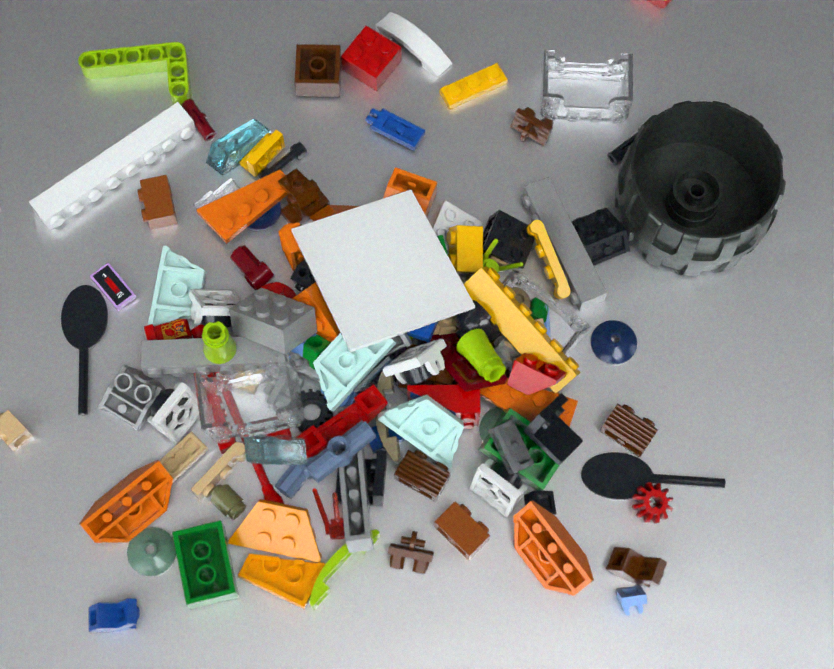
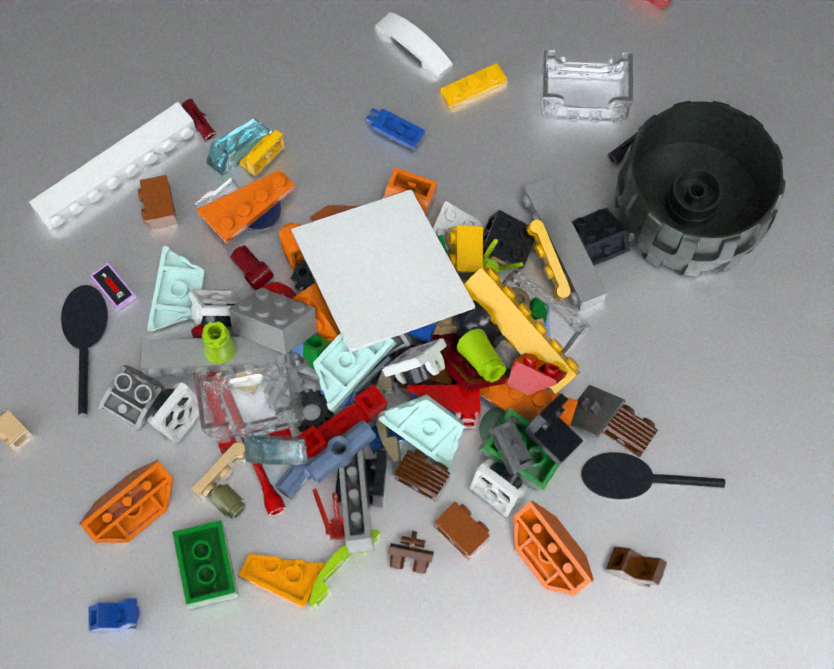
(143, 65): lime beam -> none
(159, 560): sand green dish -> none
(174, 330): red leg -> none
(183, 455): tan plate -> none
(278, 530): light orange wing -> none
(296, 152): black bar -> none
(301, 194): reddish brown tile -> none
(318, 70): reddish brown brick -> none
(371, 58): red brick -> none
(532, 127): reddish brown hips -> none
(543, 498): black slope -> none
(595, 410): none -> dark grey piece
(609, 351): dark blue dish -> none
(630, 597): light blue tile -> none
(661, 502): red gear -> none

